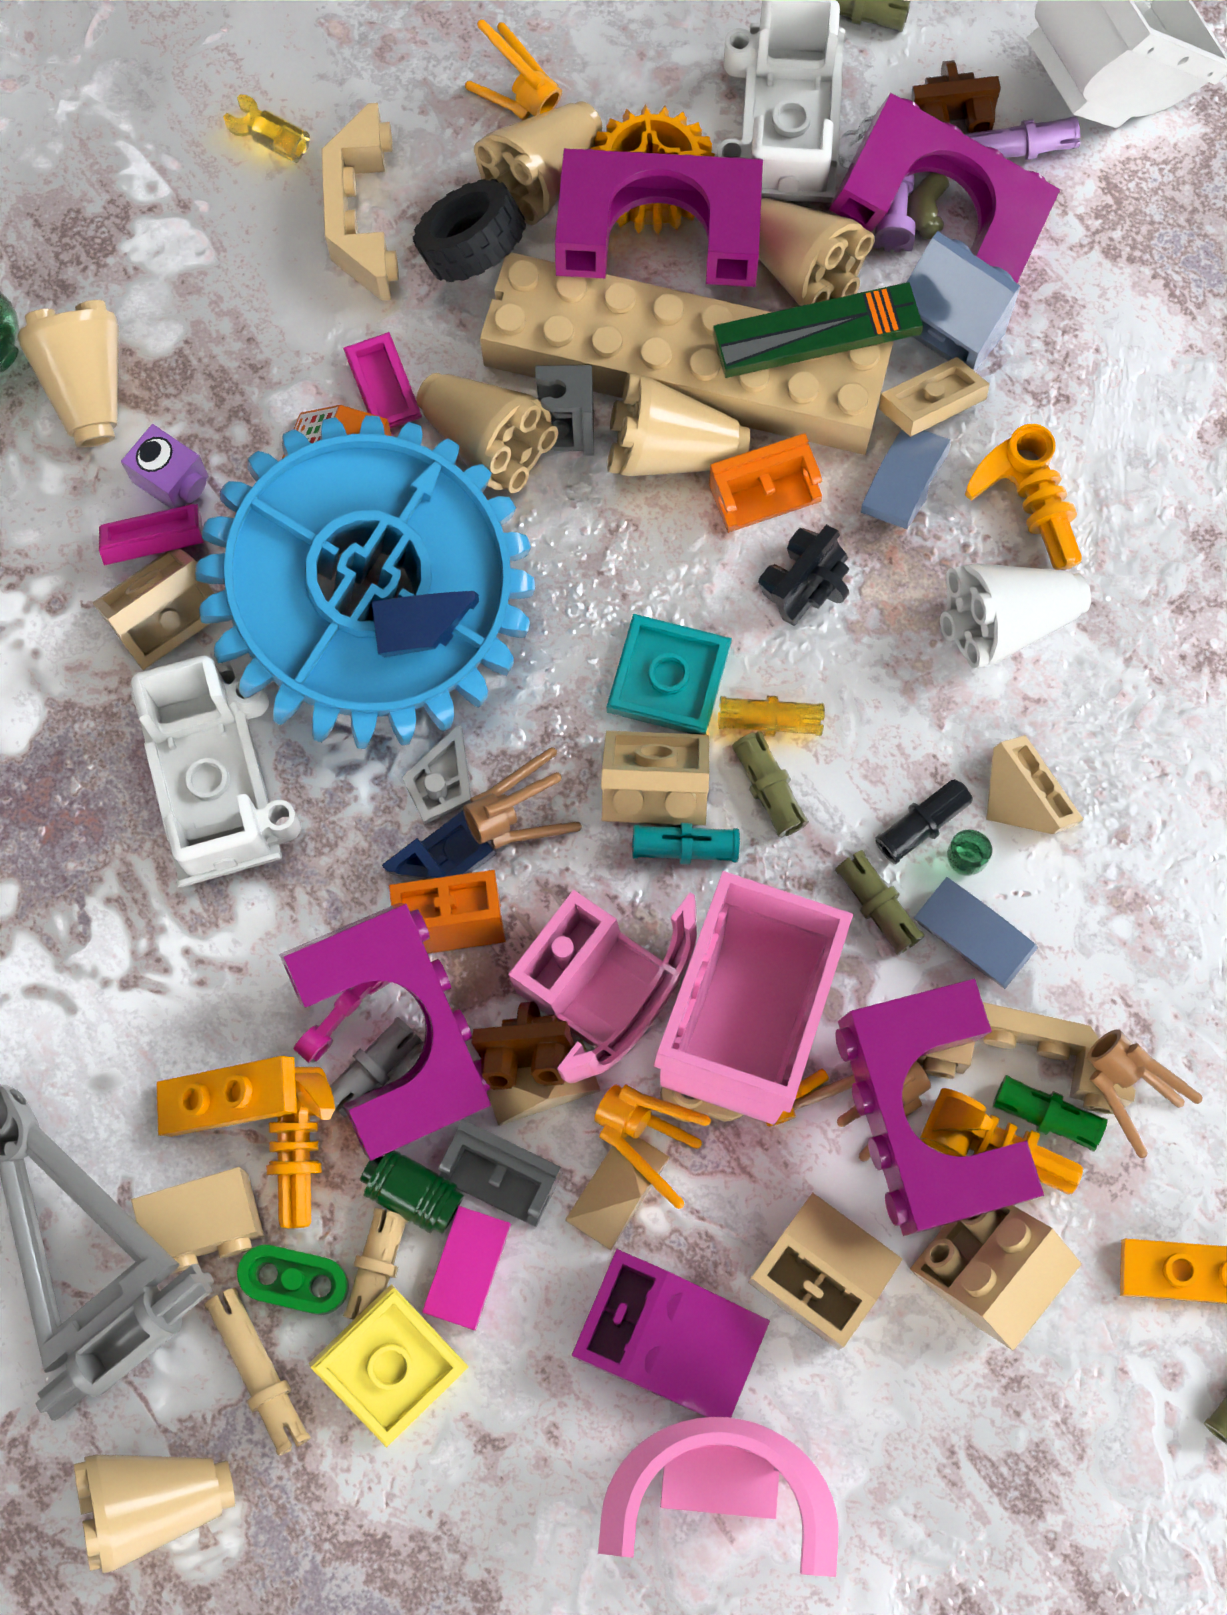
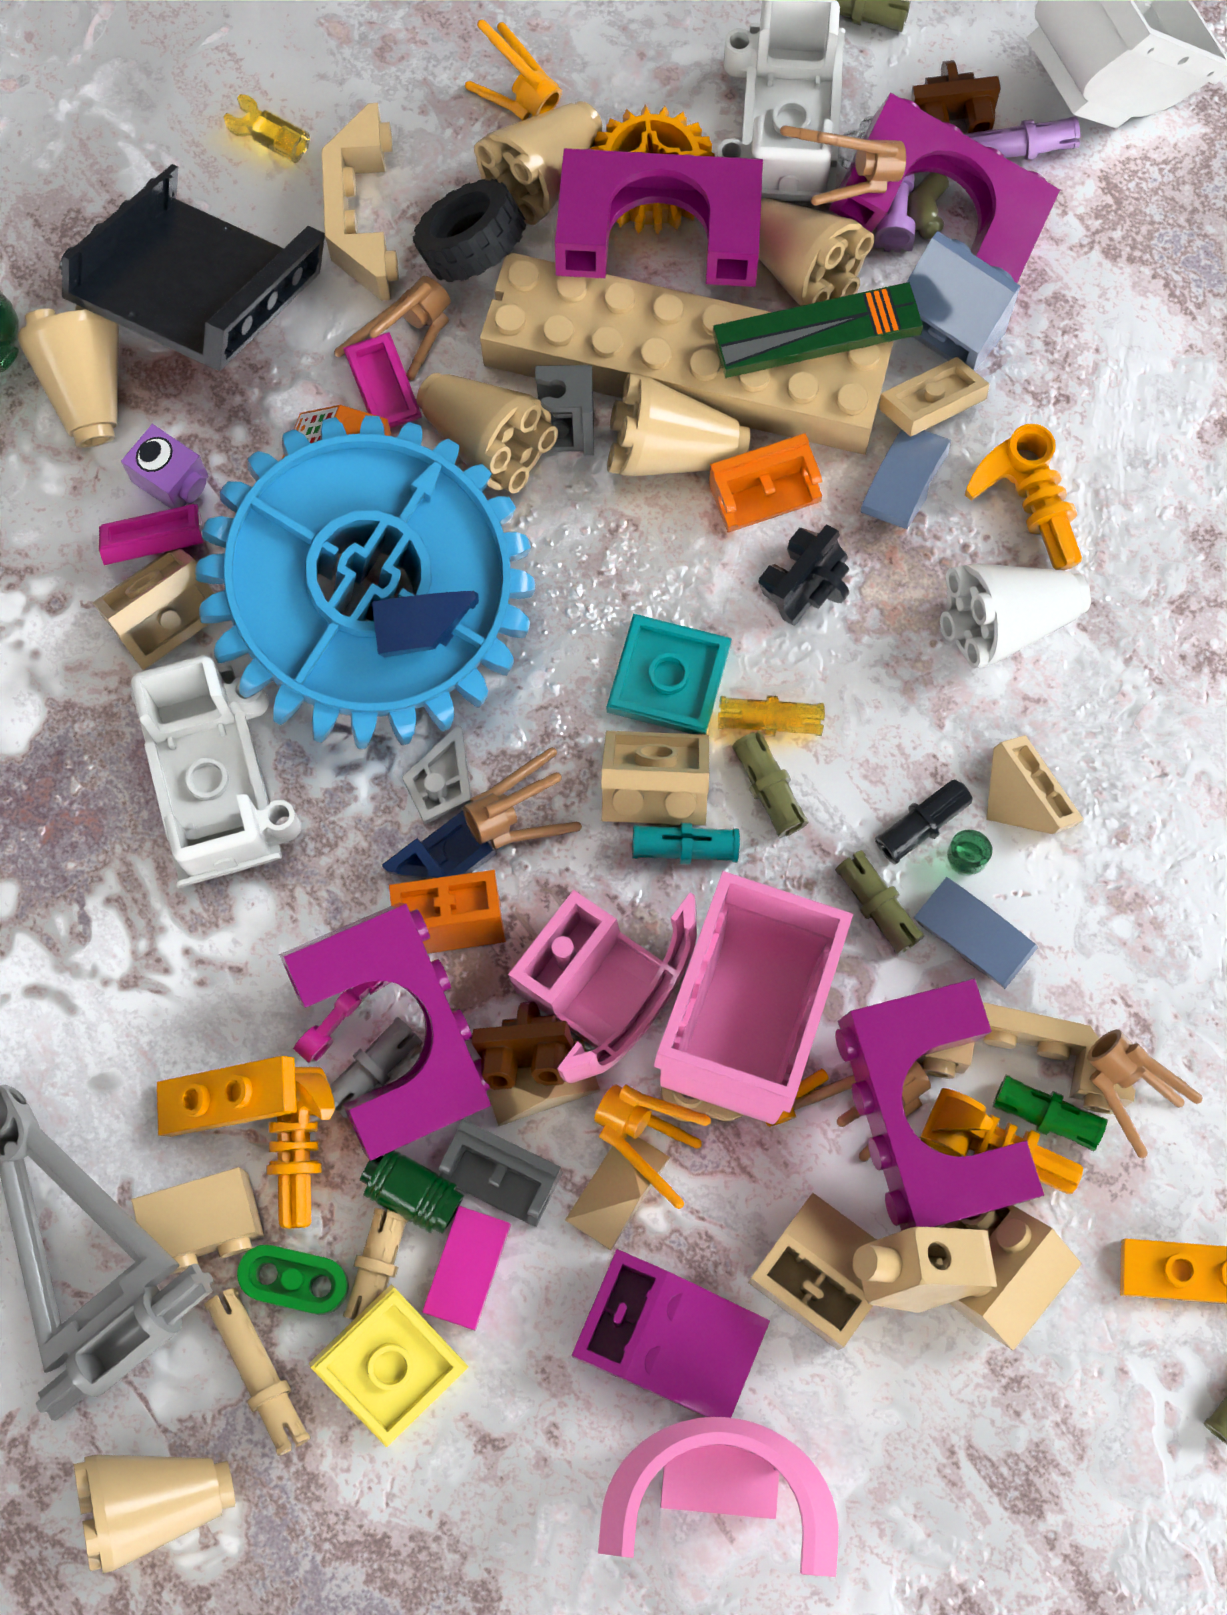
(186, 274): none -> black panel
(419, 306): none -> medium nougat plant
(875, 160): none -> medium nougat plant
(901, 1274): none -> tan torso

